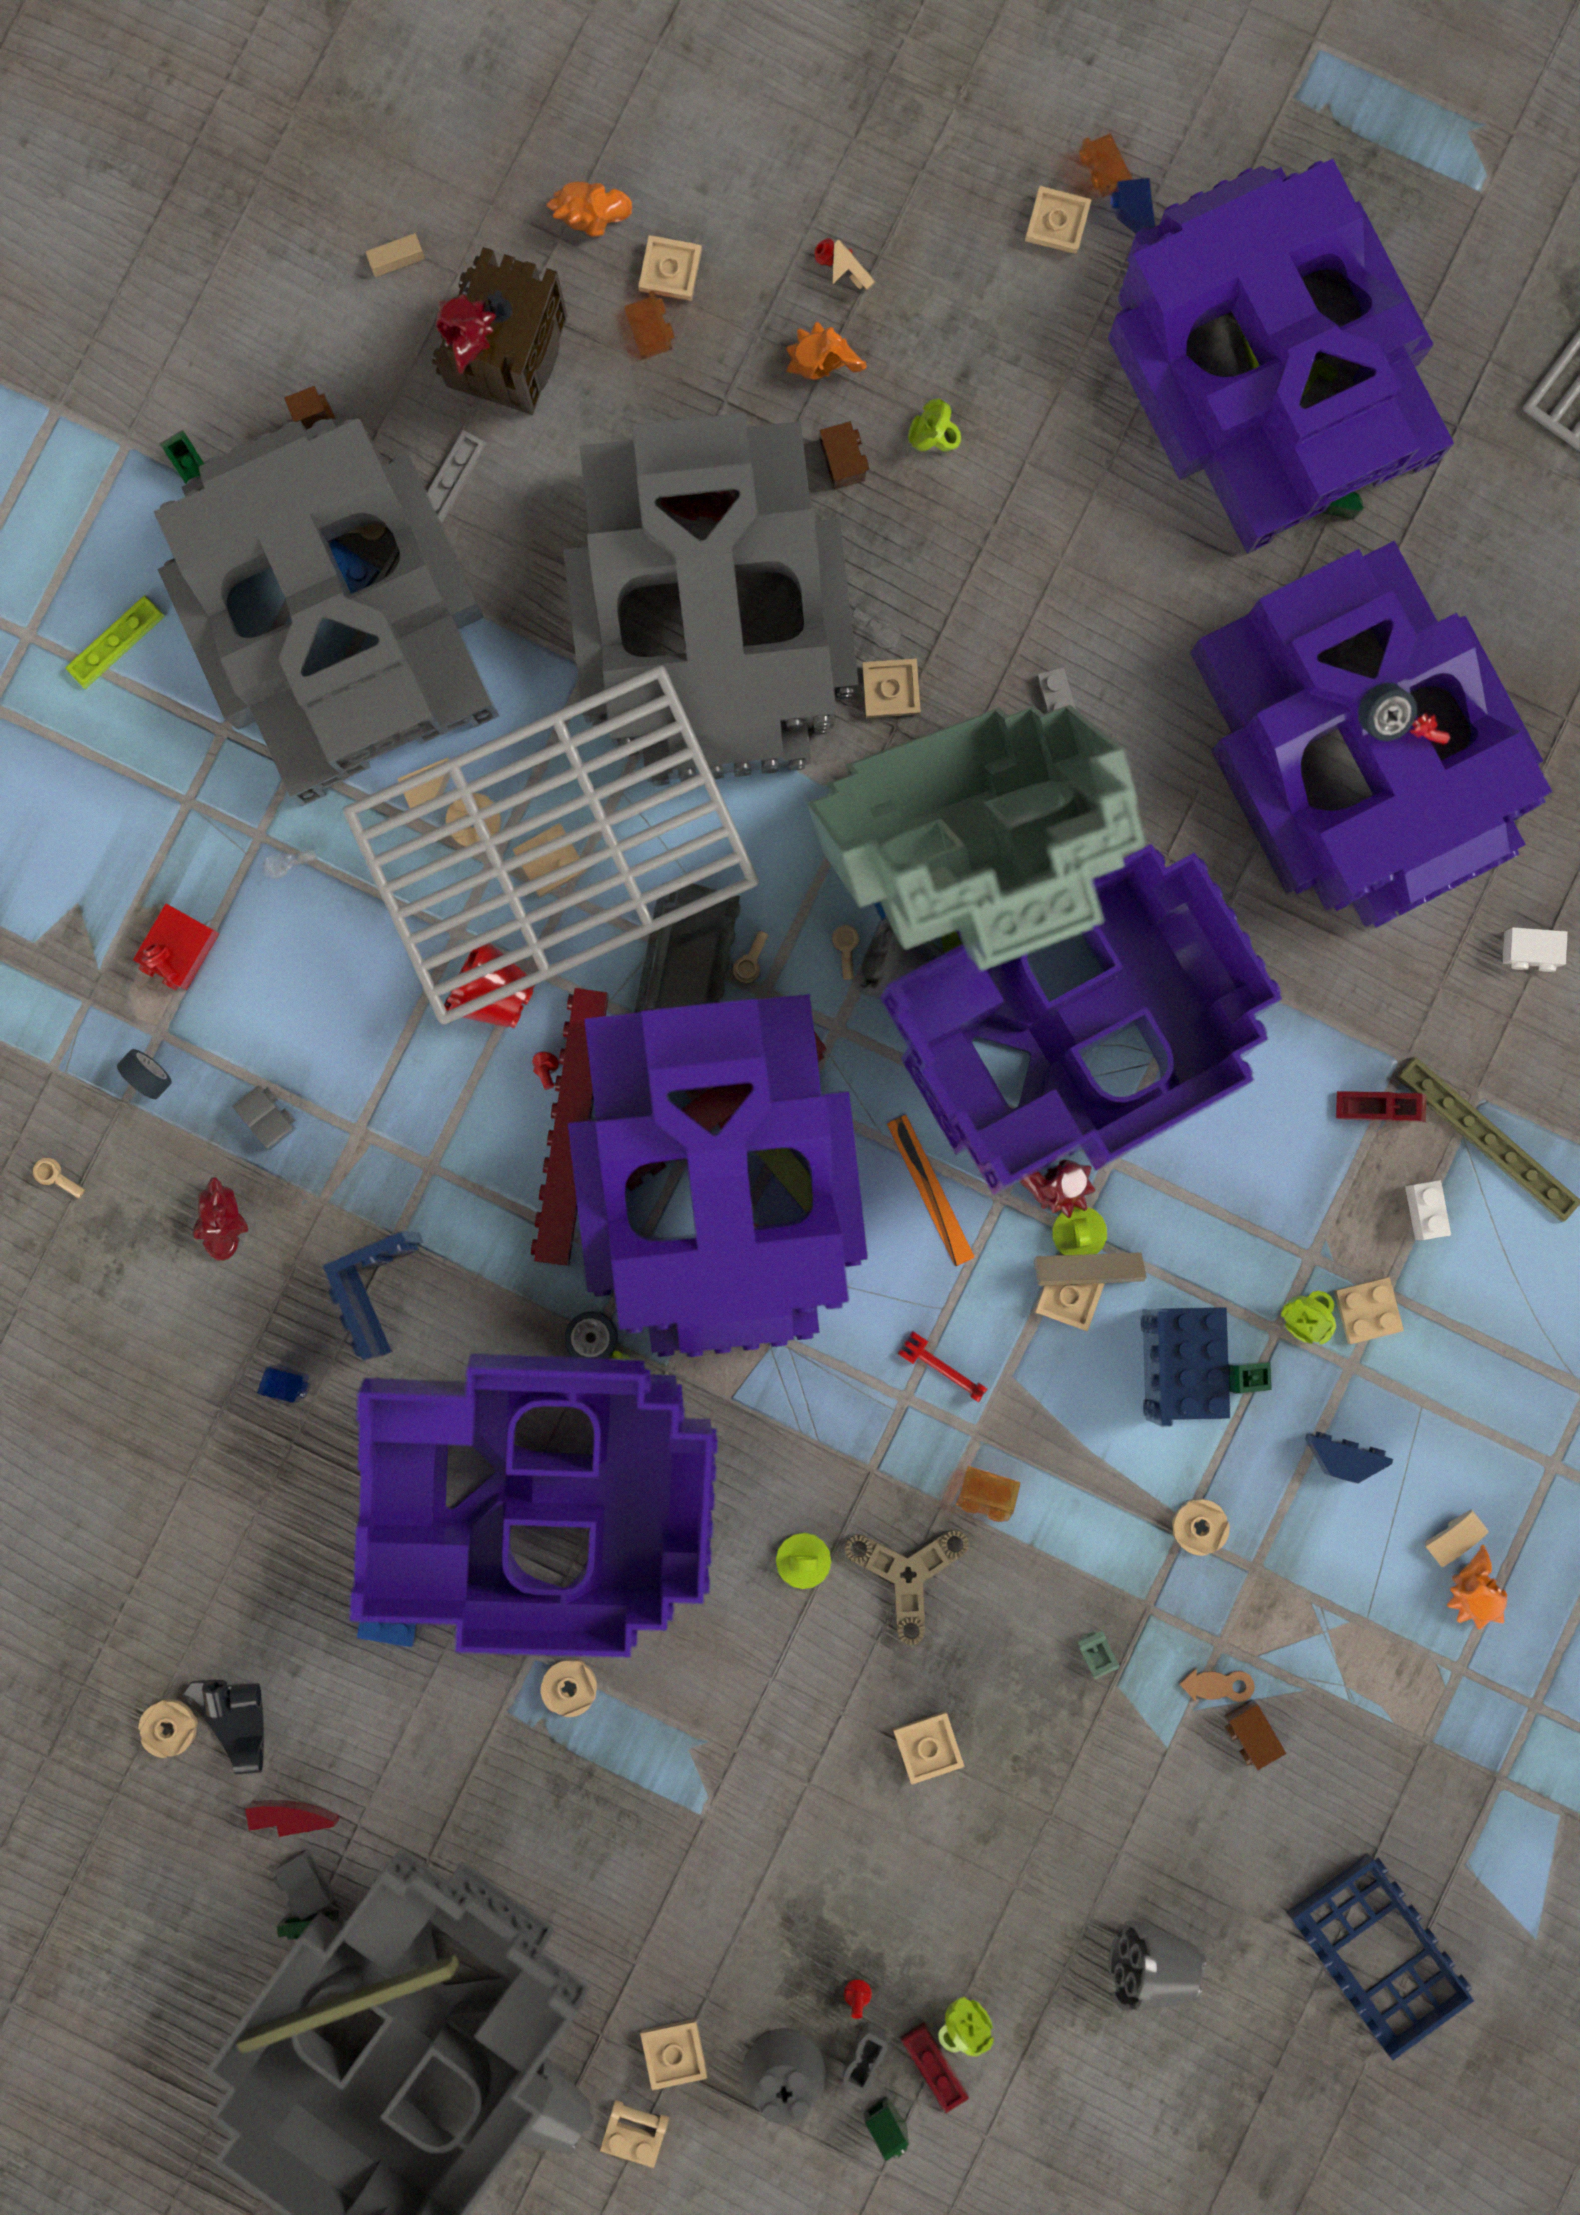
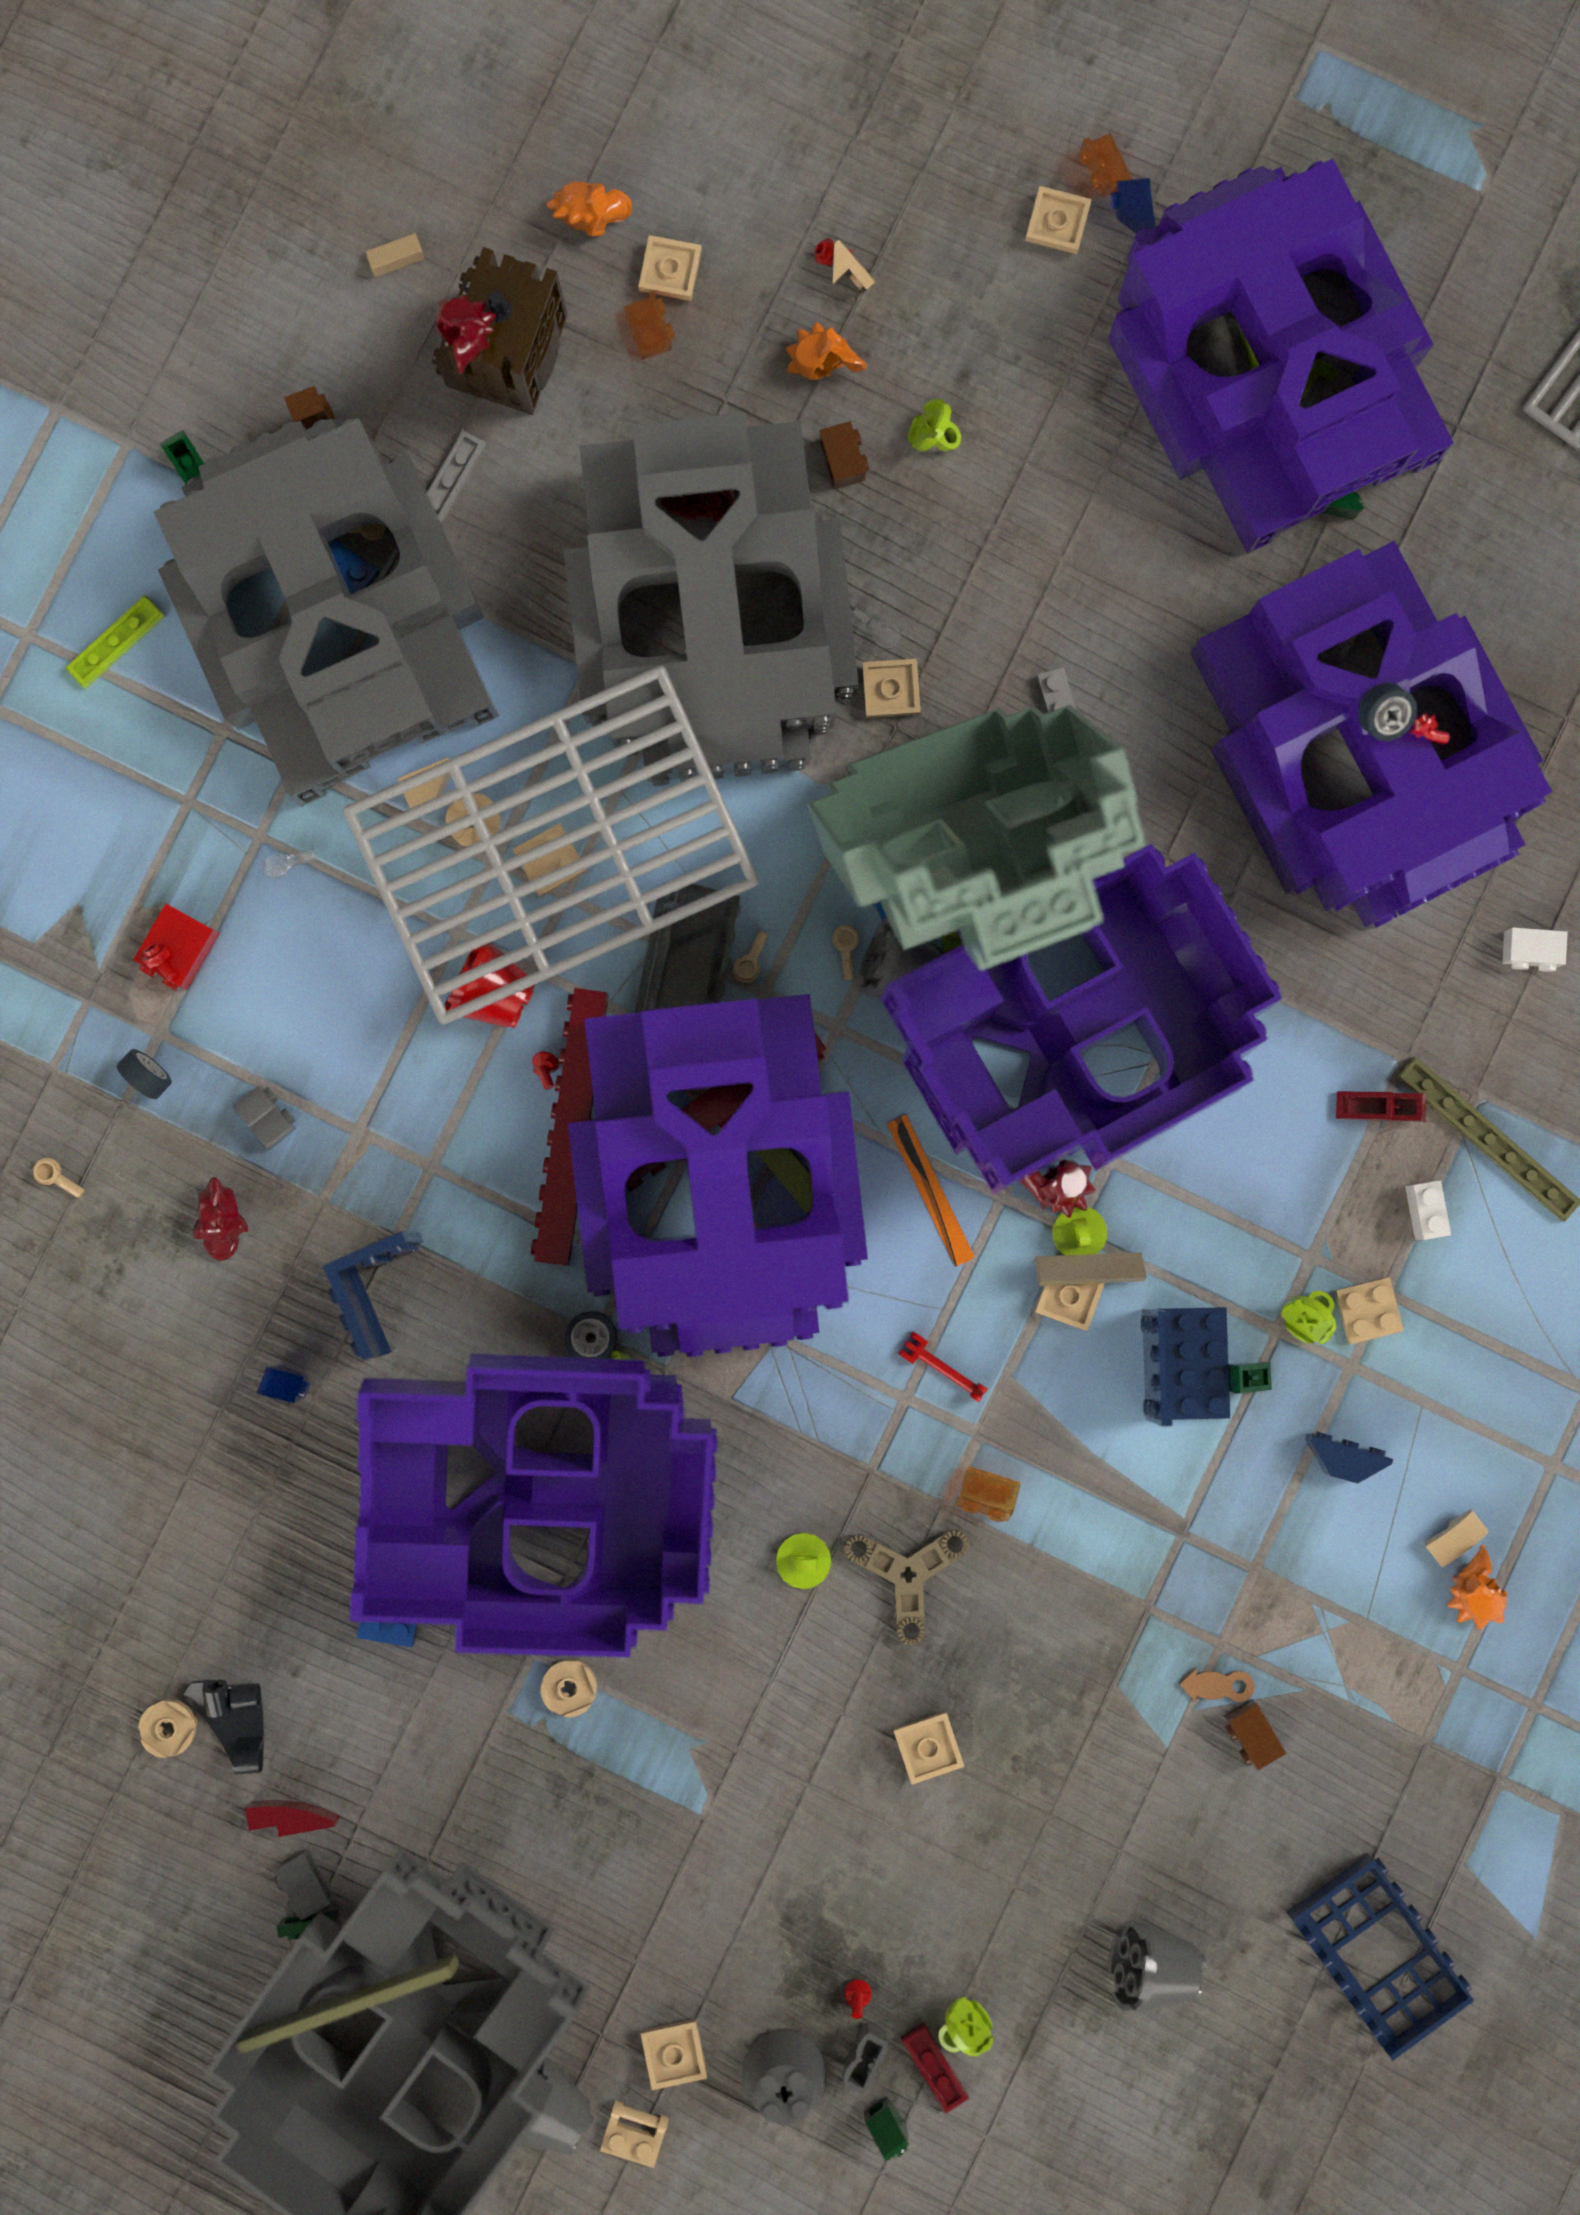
(1098, 1654): sand green bracket -> none
(1215, 1520): tan plate -> none

